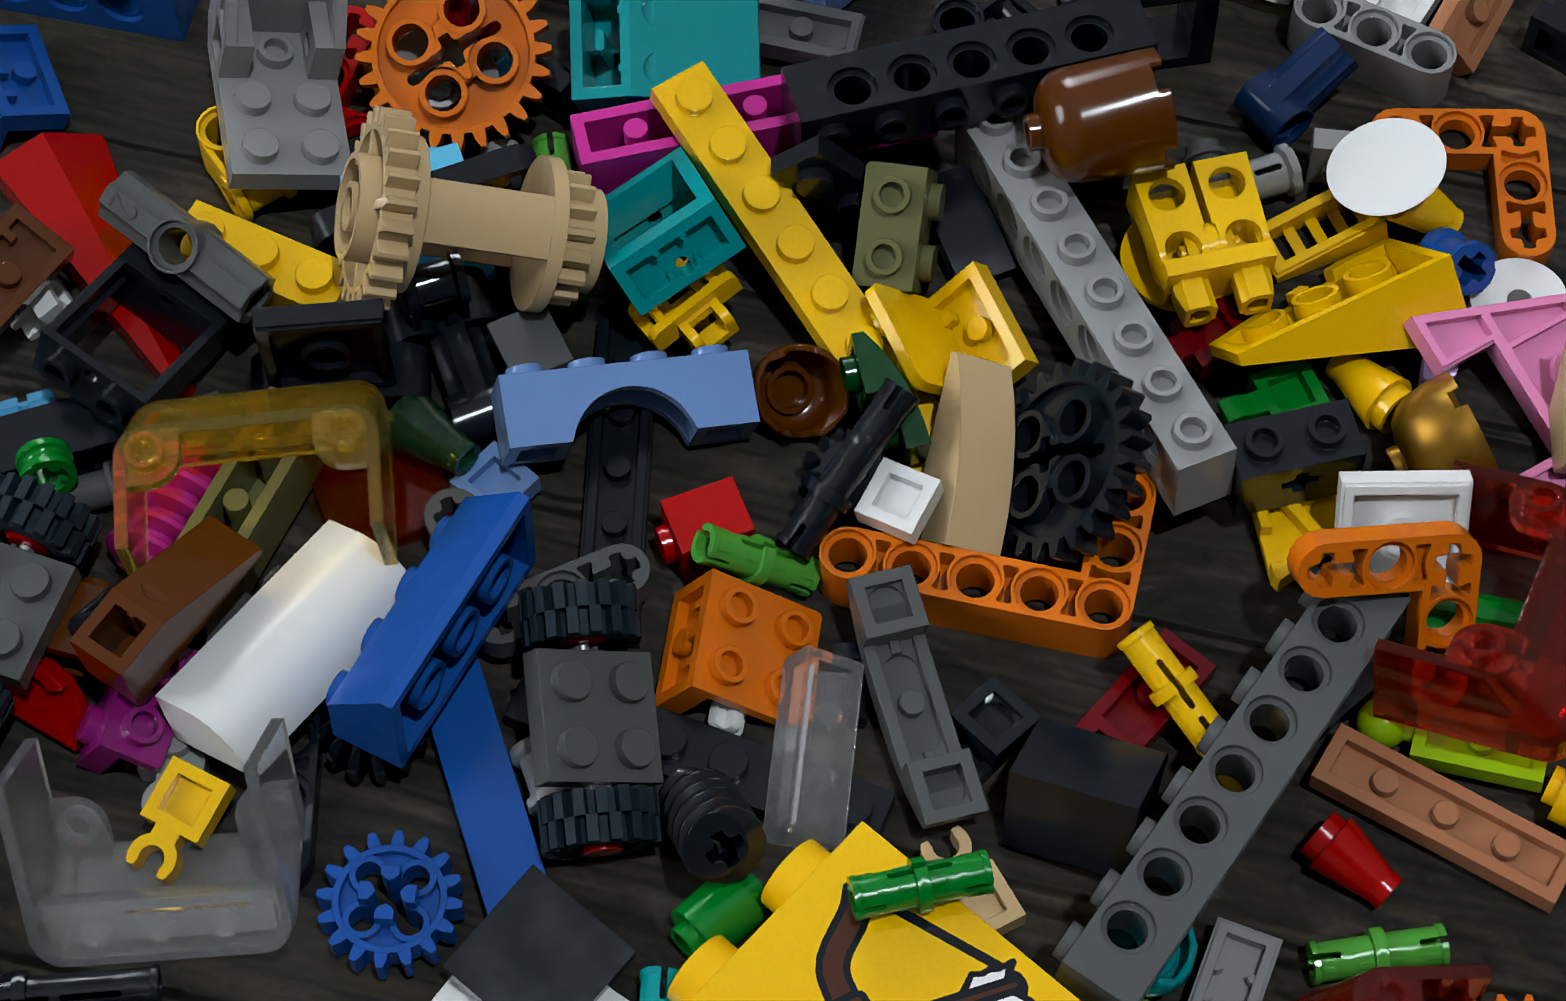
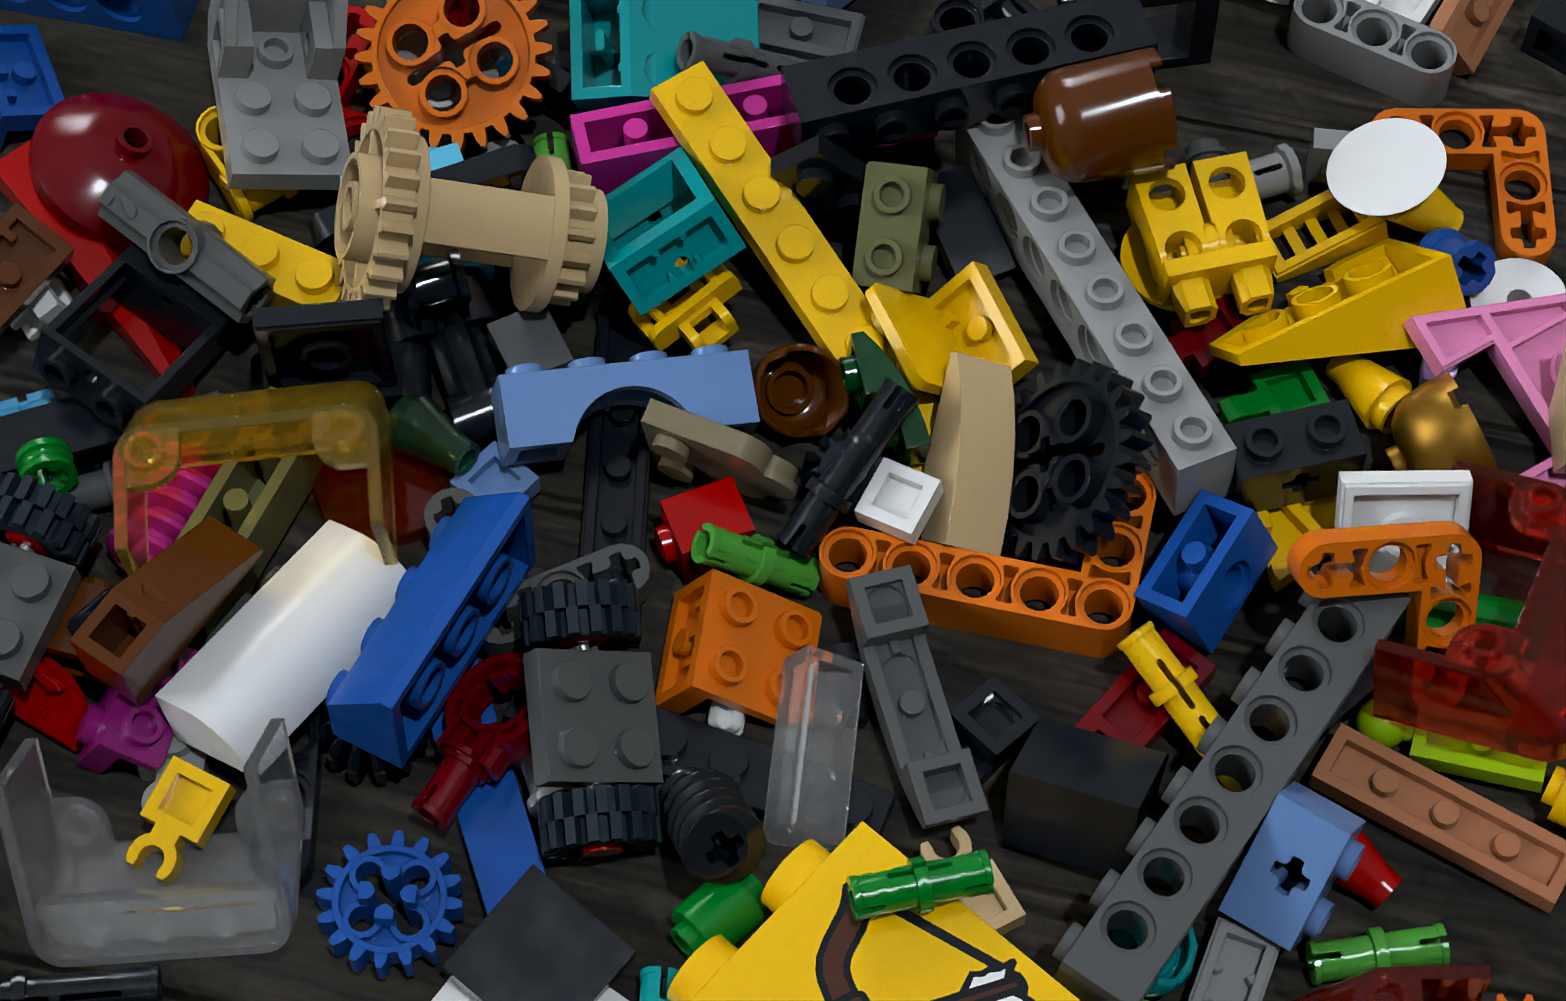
(93, 141): none -> dark red dish
(473, 749): none -> dark red pin
(710, 451): none -> dark tan plate
(731, 60): none -> dark grey pin
(1206, 570): none -> blue brick
(1264, 889): none -> medium blue brick
(1283, 99): dark blue piece -> none

